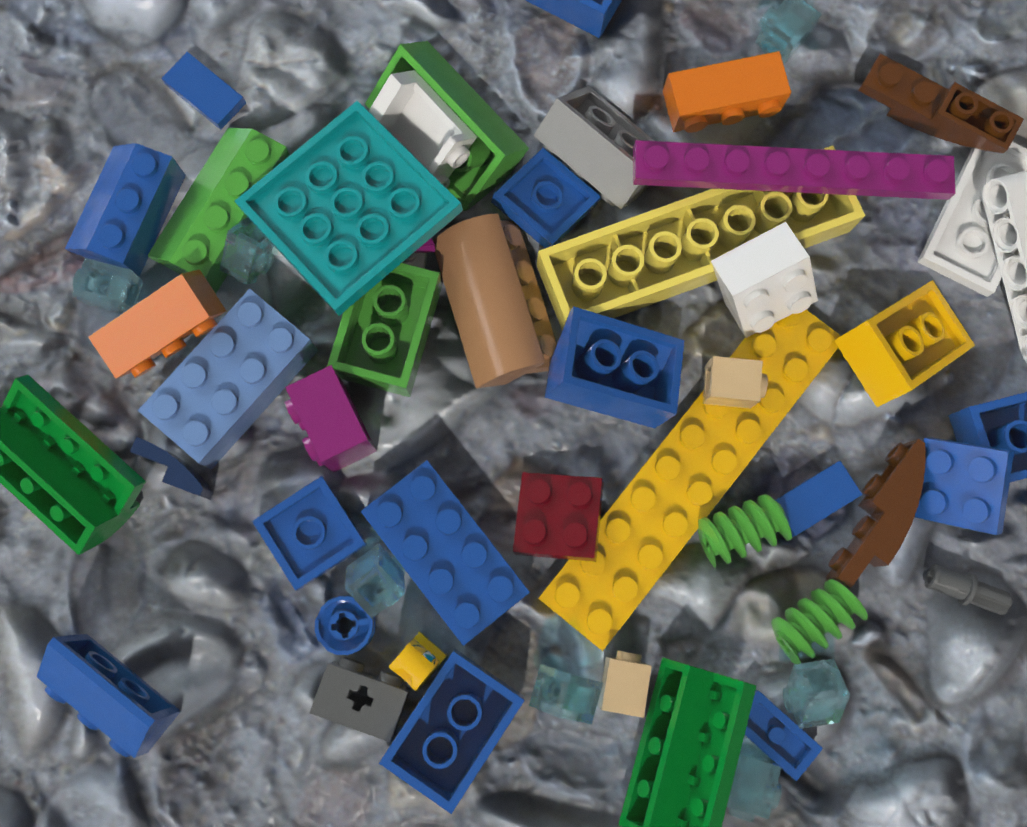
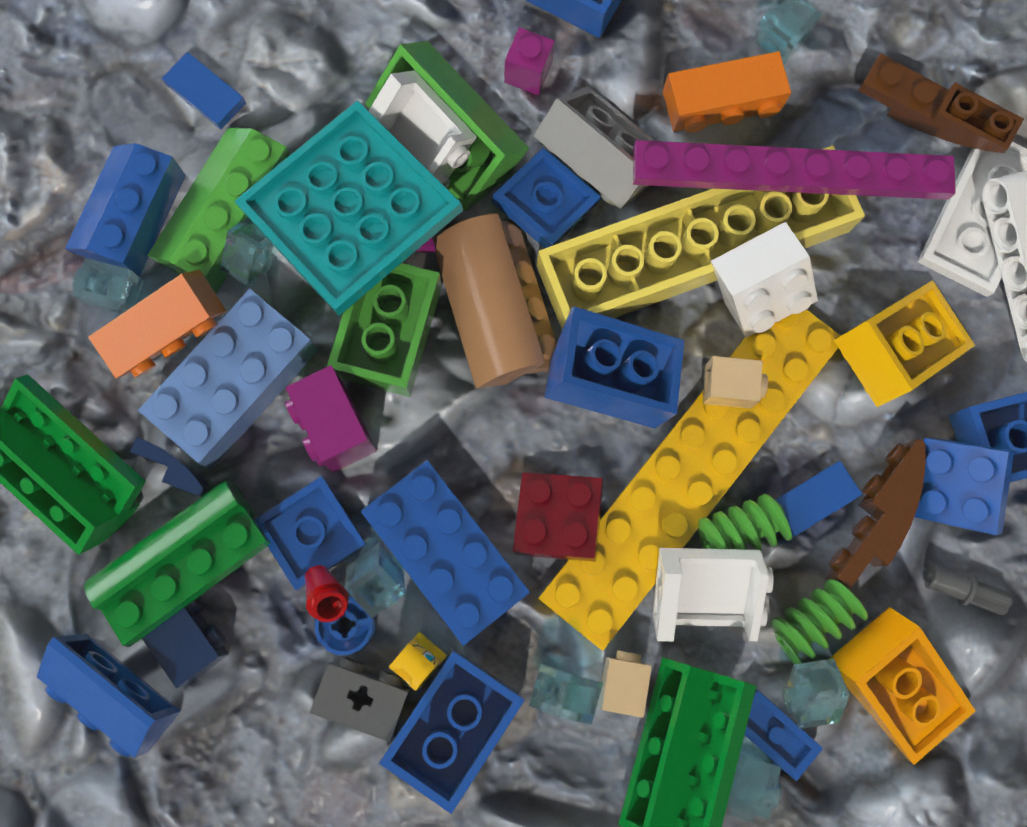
(176, 563): none -> green brick
(186, 645): none -> dark blue brick
(324, 595): none -> red cone
(528, 61): none -> magenta brick
(710, 590): none -> white panel
(903, 684): none -> light orange slope

